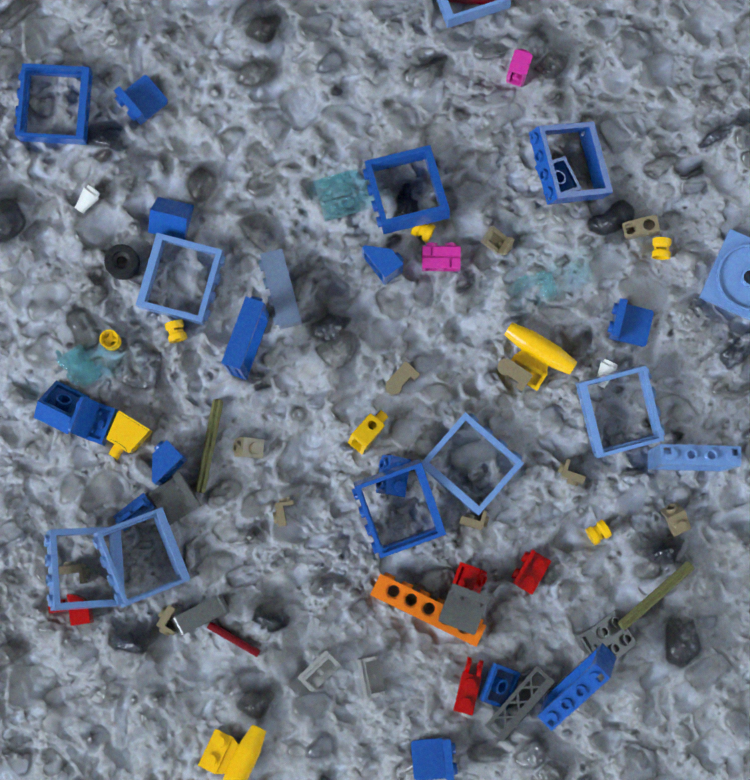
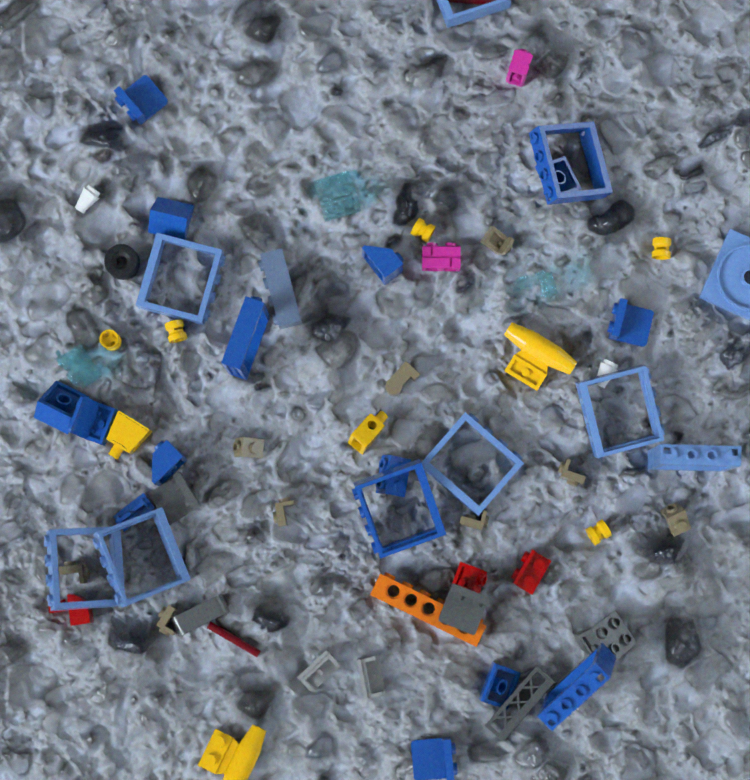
(23, 95): blue window -> none
(209, 445): olive axle -> none
(412, 219): blue window -> none
(468, 688): red hinge -> none
(516, 372): dark tan leg -> none
(641, 227): dark tan leg -> none
(656, 595): olive axle -> none

